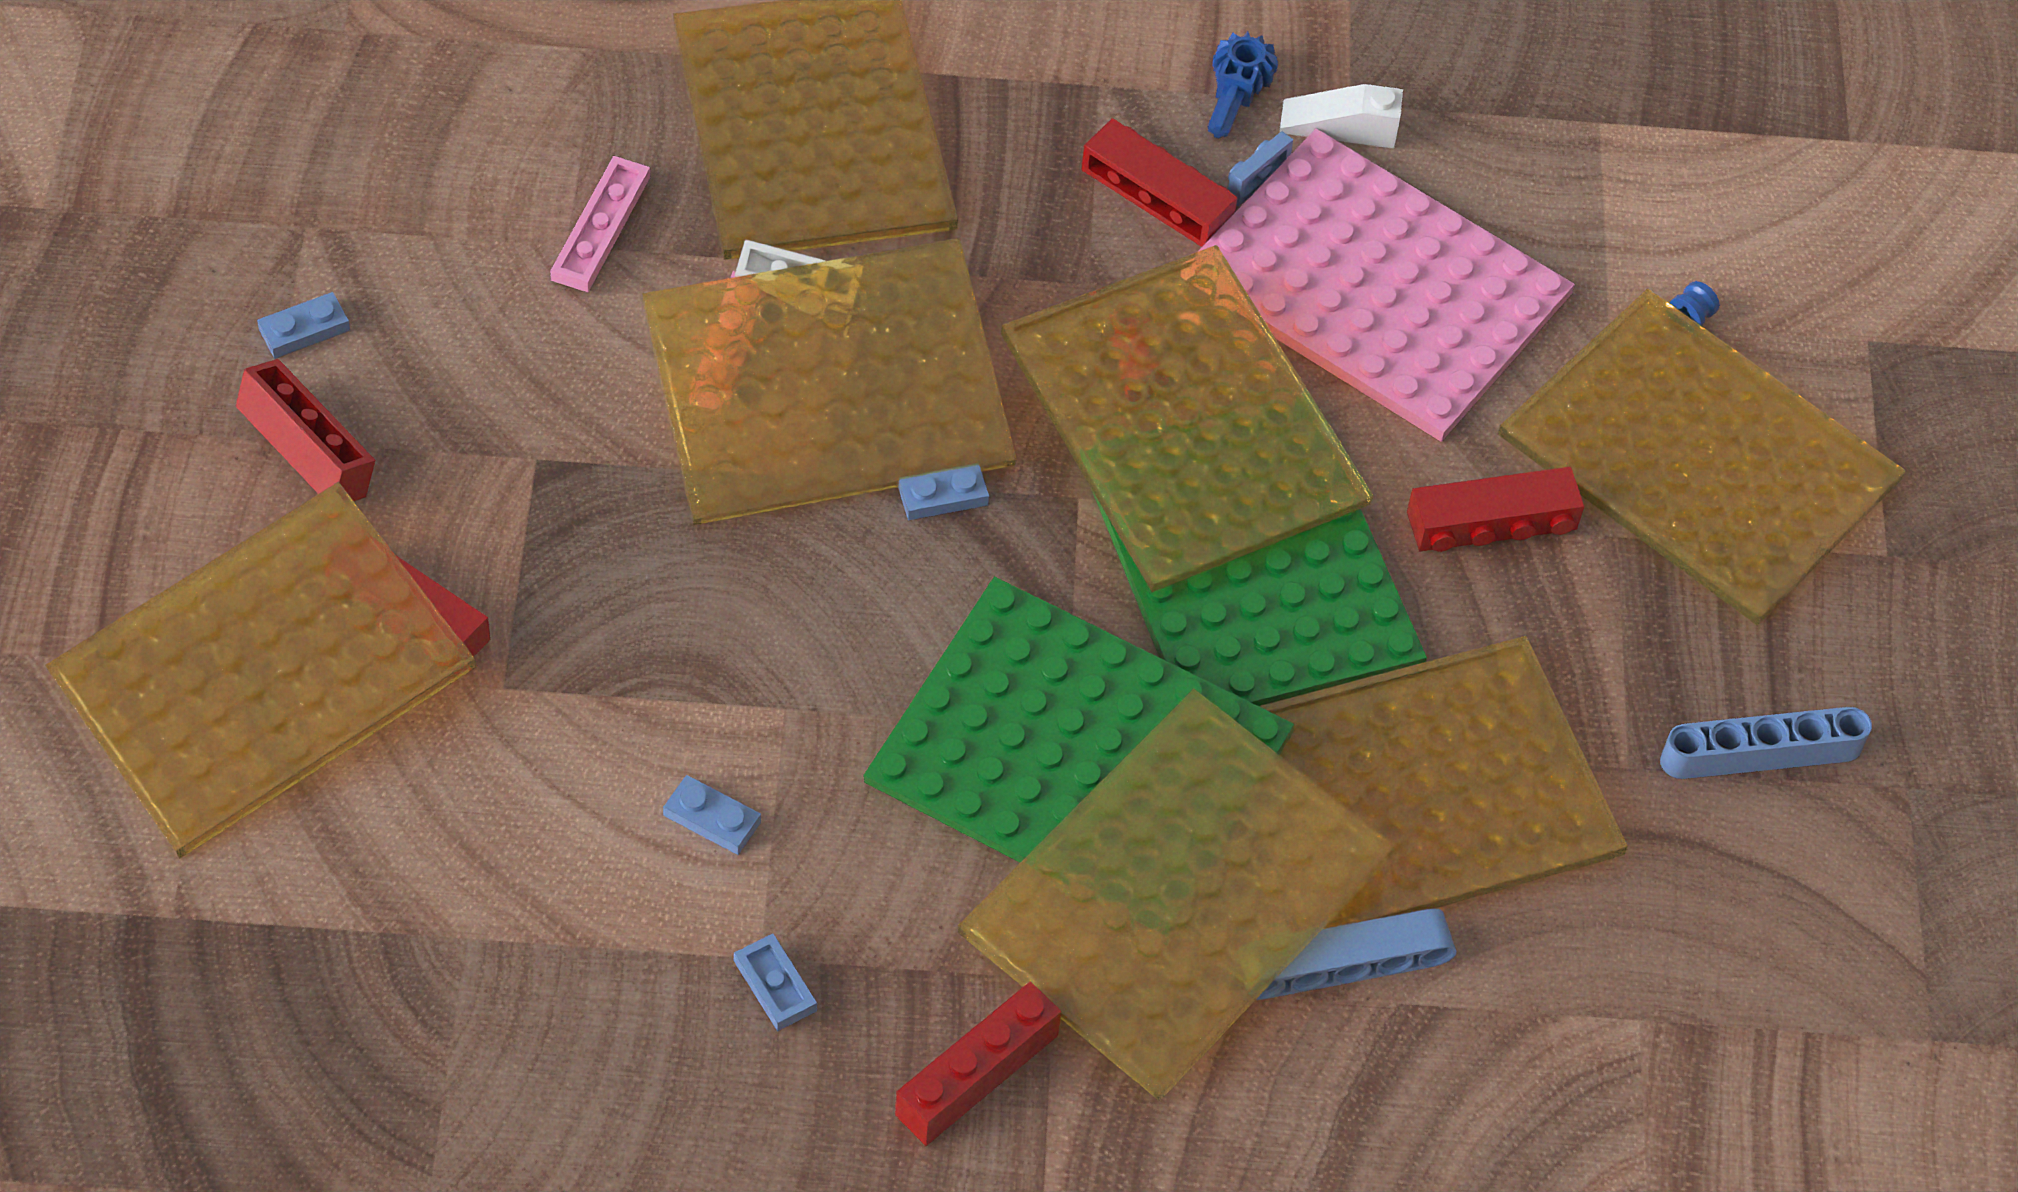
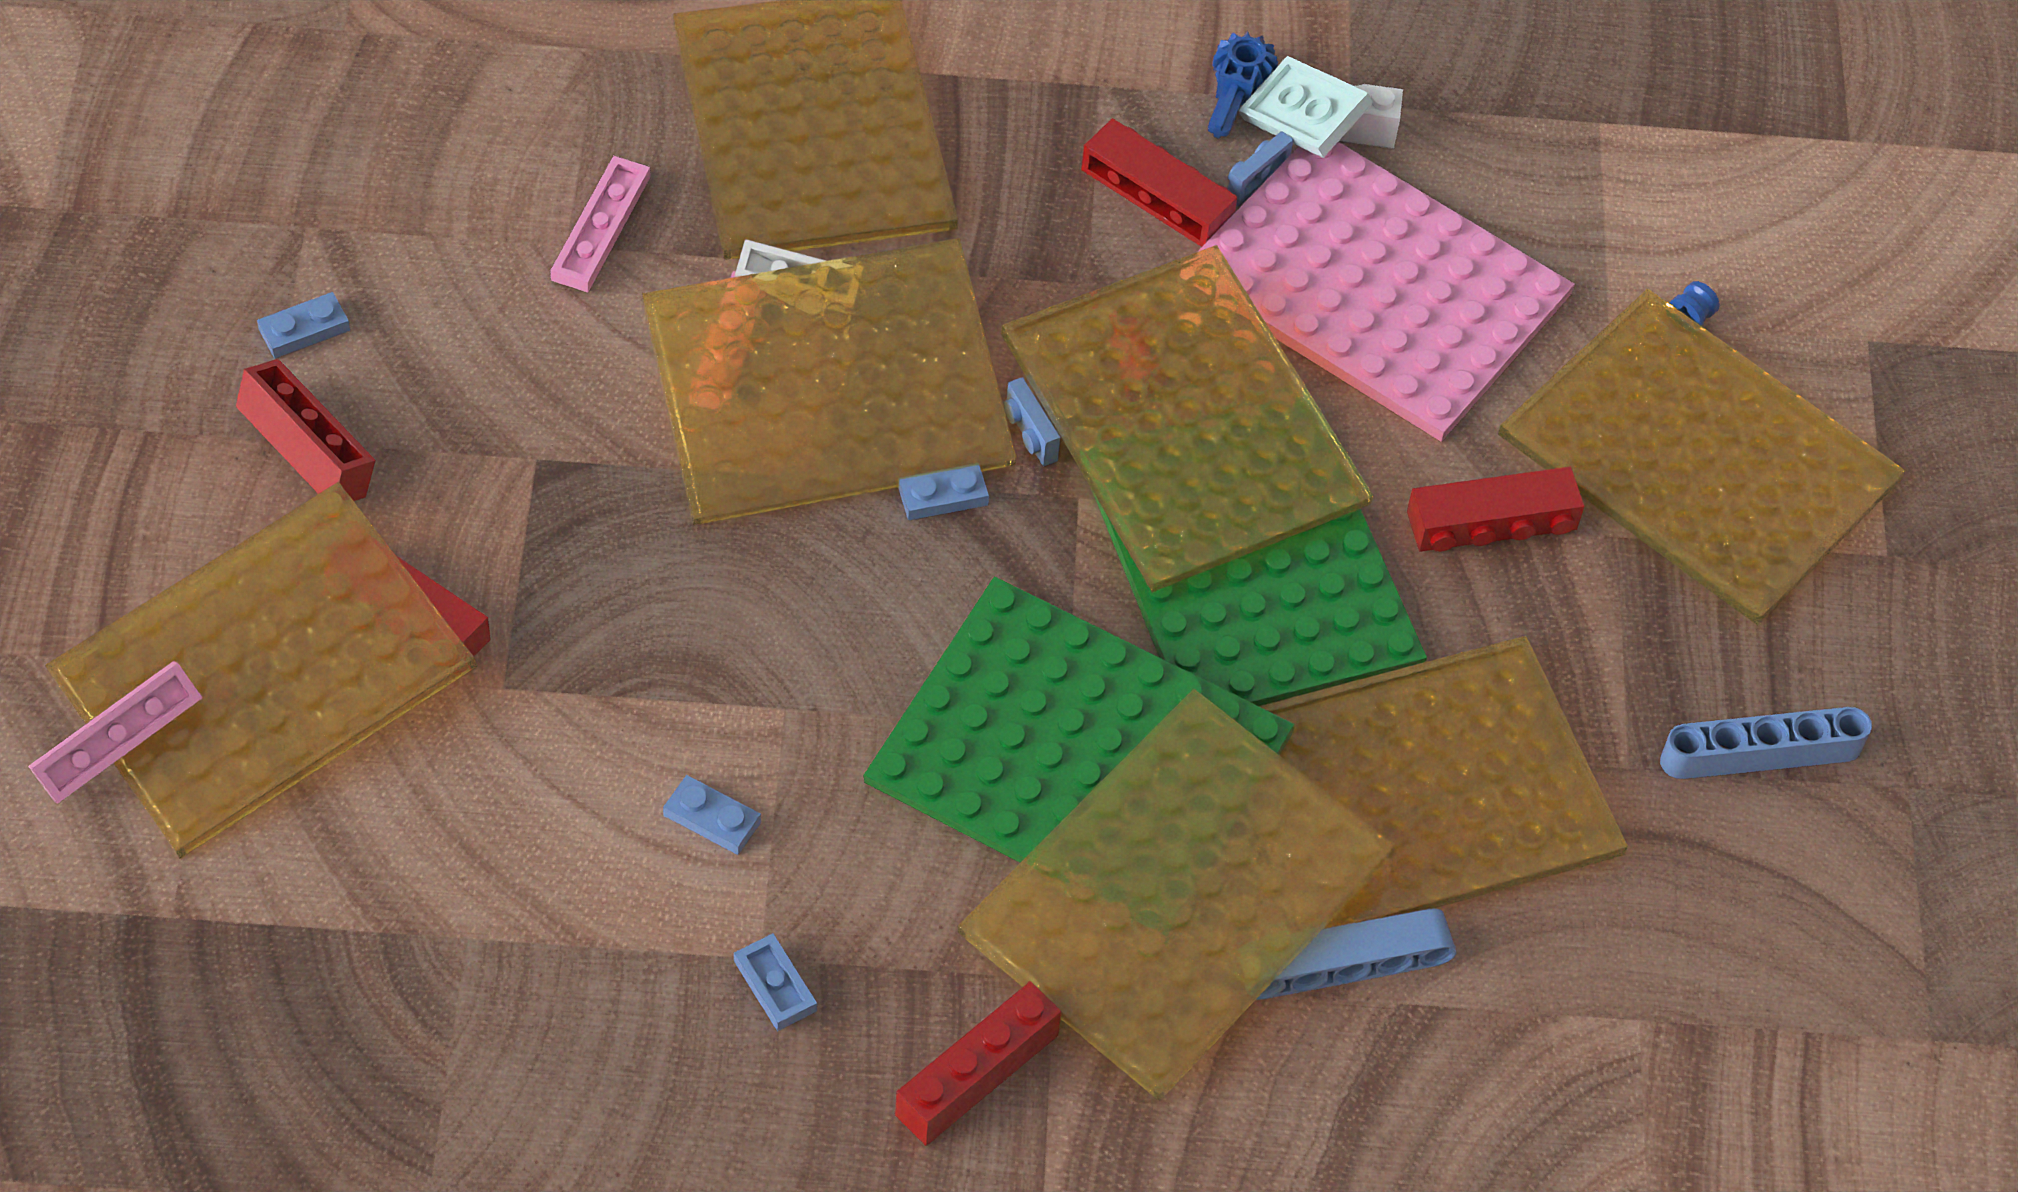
(115, 732): none -> bright pink plate
(1036, 428): none -> medium blue plate
(1305, 106): none -> light aqua plate

